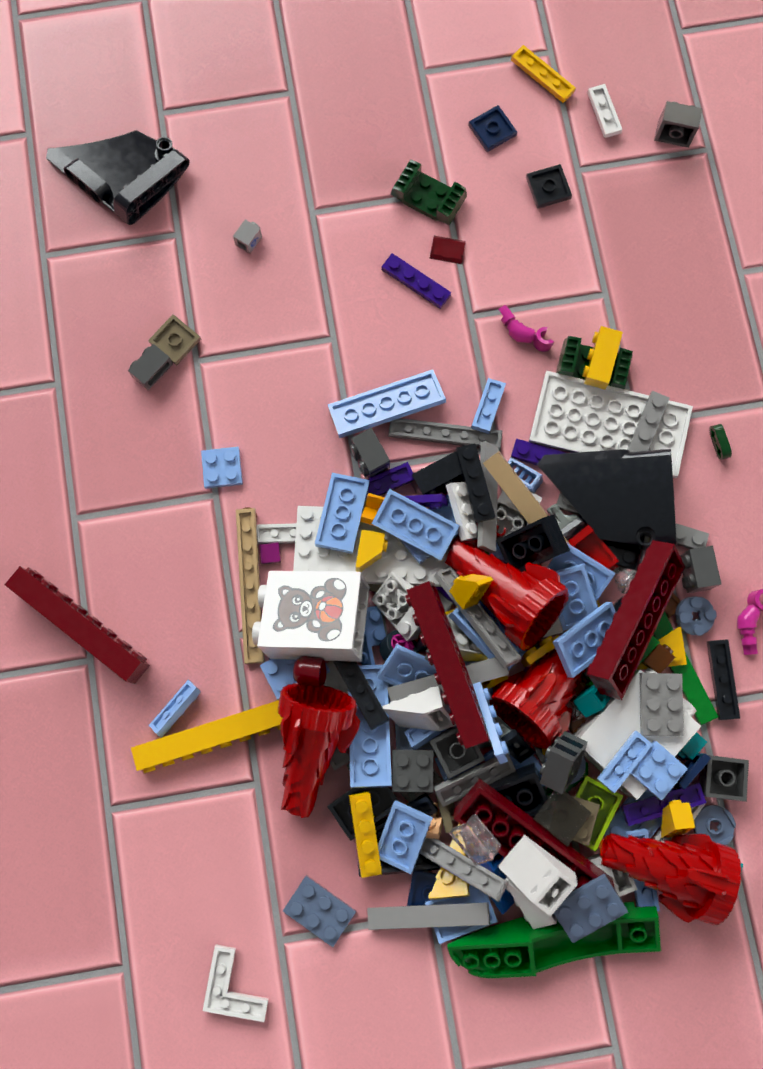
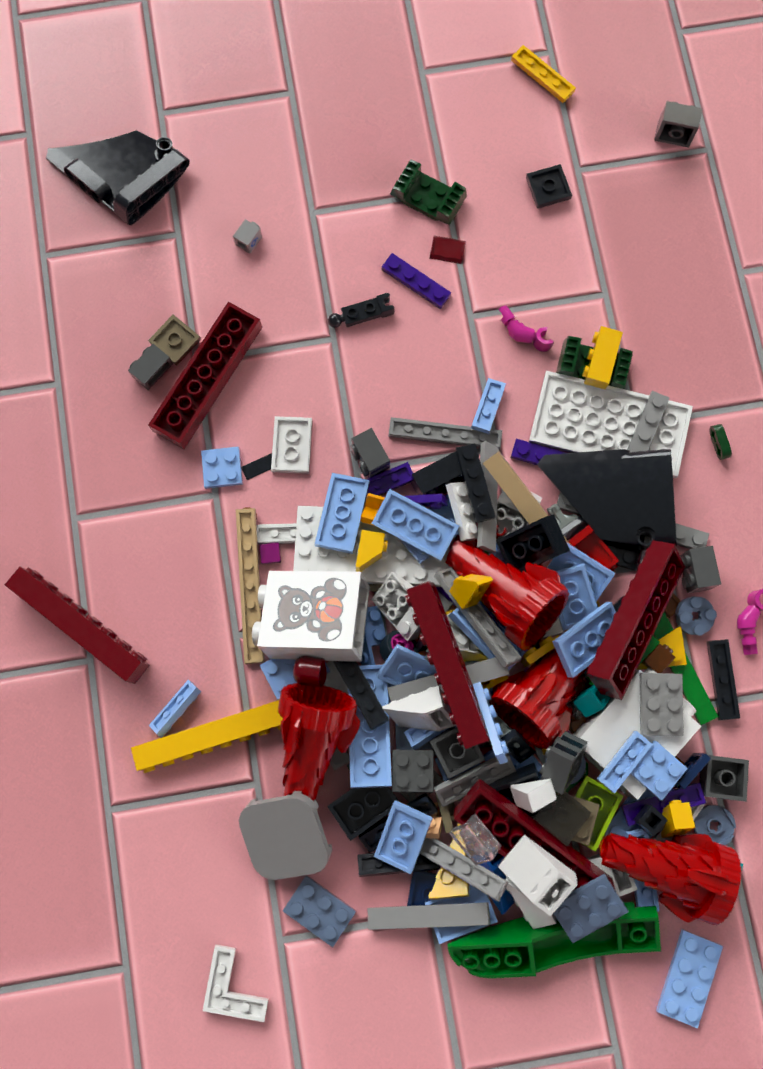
(205, 375): none -> dark red brick
(257, 467): none -> black sticker
(285, 836): none -> light grey tile
(291, 445): none -> white tile
(363, 311): none -> black plate
(365, 834): yellow plate -> none
(386, 403): light blue plate -> none
(492, 128): dark blue tile -> none
(533, 794): none -> white slope
(538, 478): medium blue slope -> none
(604, 111): white plate -> none
(623, 579): clear brick -> none
(650, 820): none -> black brick
(689, 978): none -> light blue plate
(692, 747): teal brick -> none

